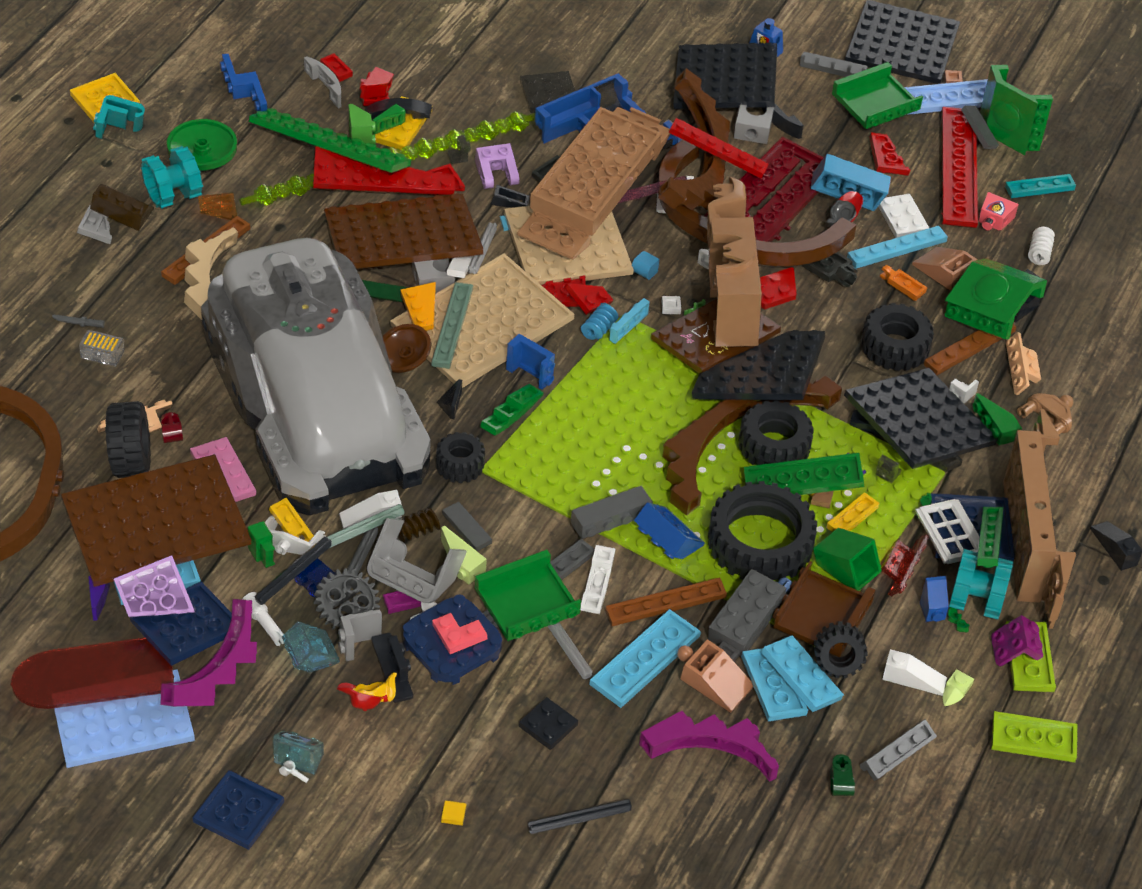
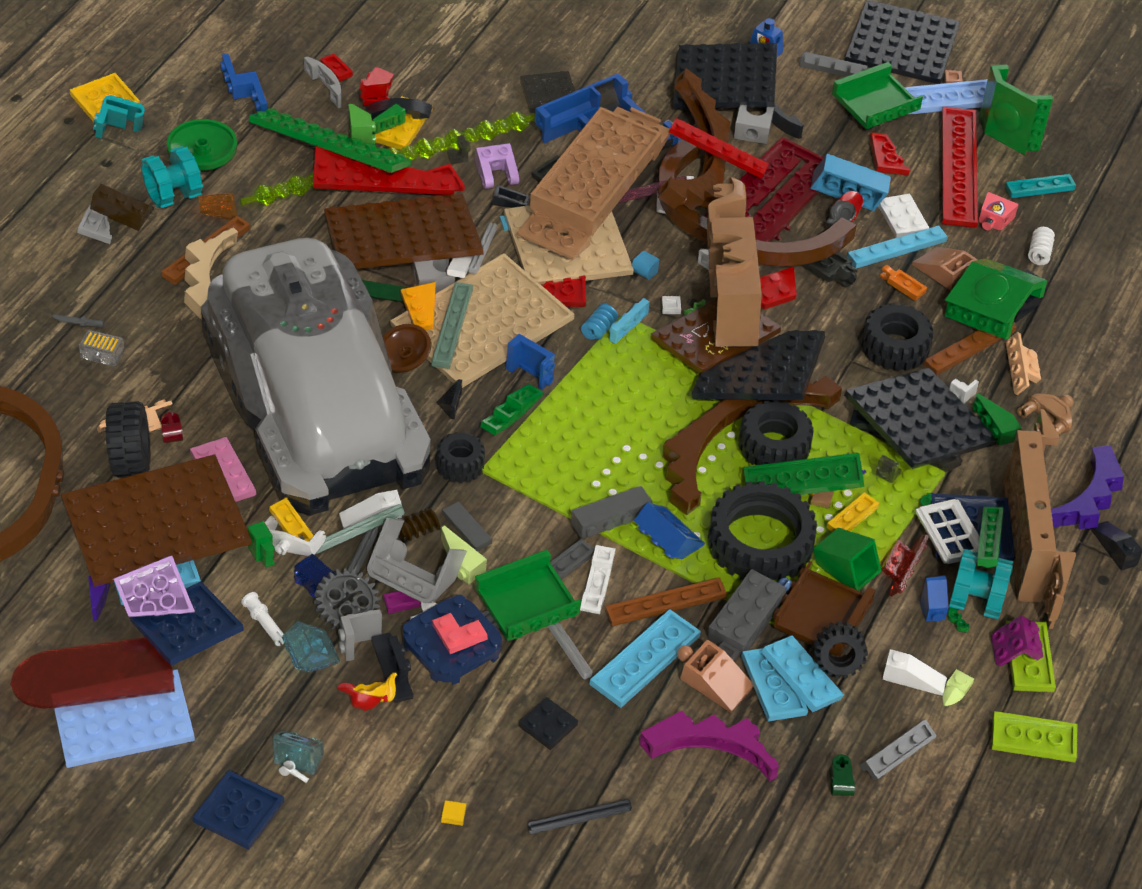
(236, 648): magenta arch -> none
(293, 570): black axle -> none
(588, 296): red wing -> none
(980, 127): dark grey tile -> none
(1097, 496): none -> dark purple arch

